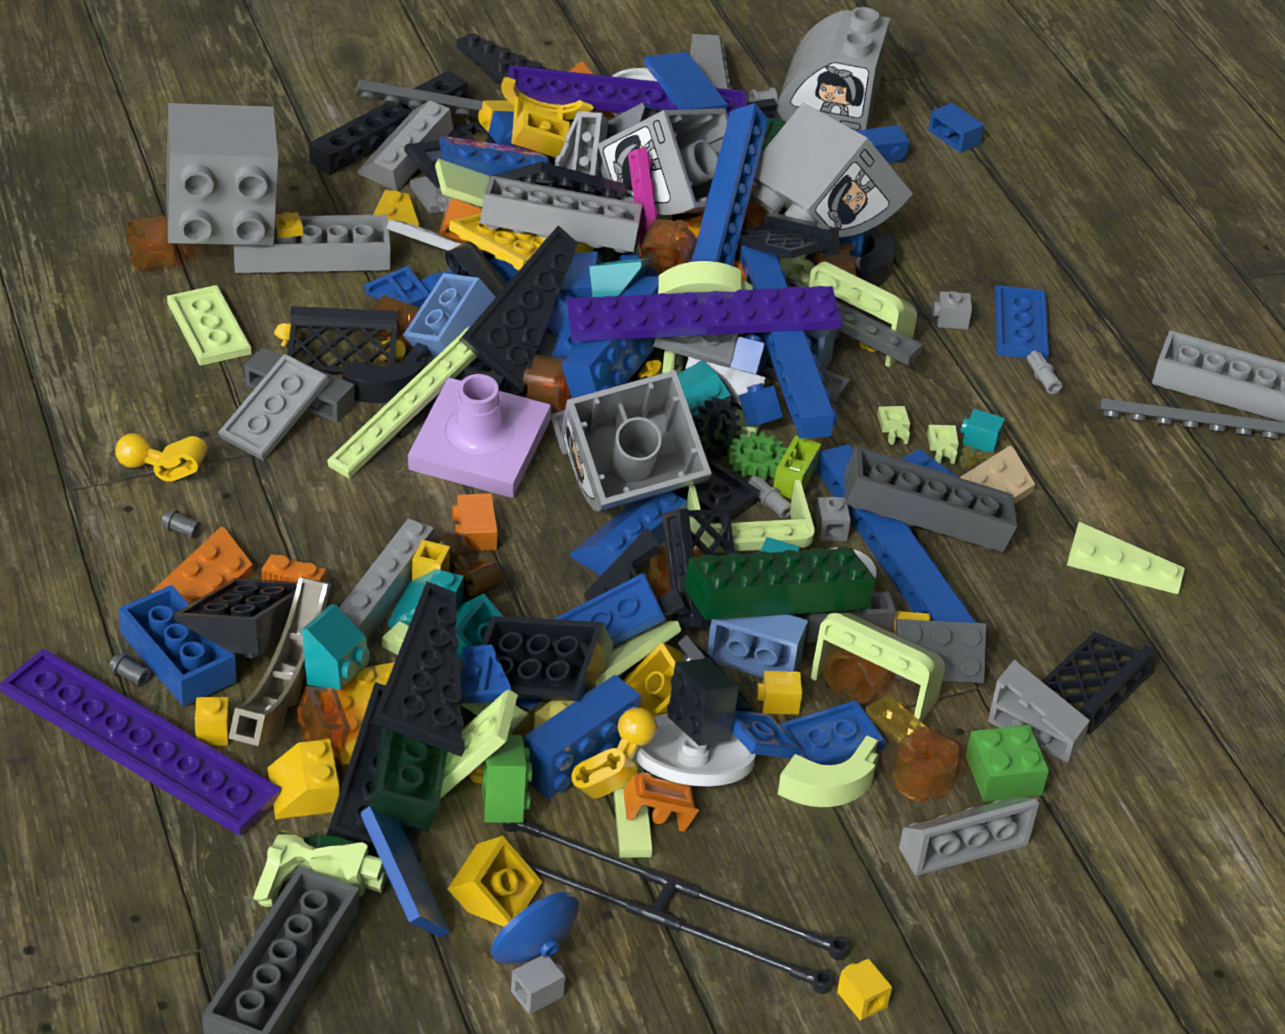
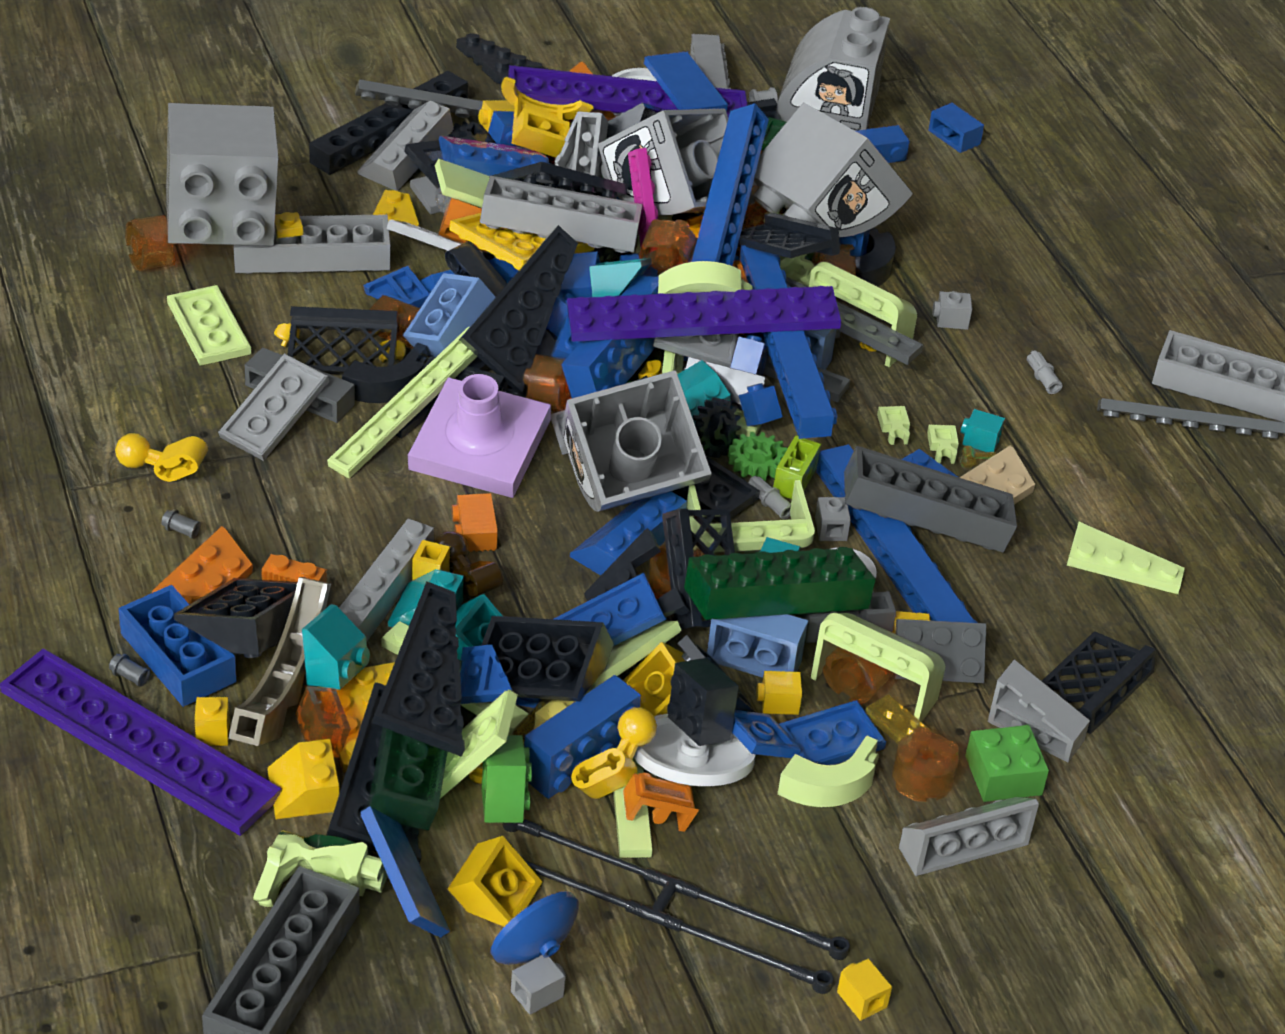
(1020, 321): blue tile -> none

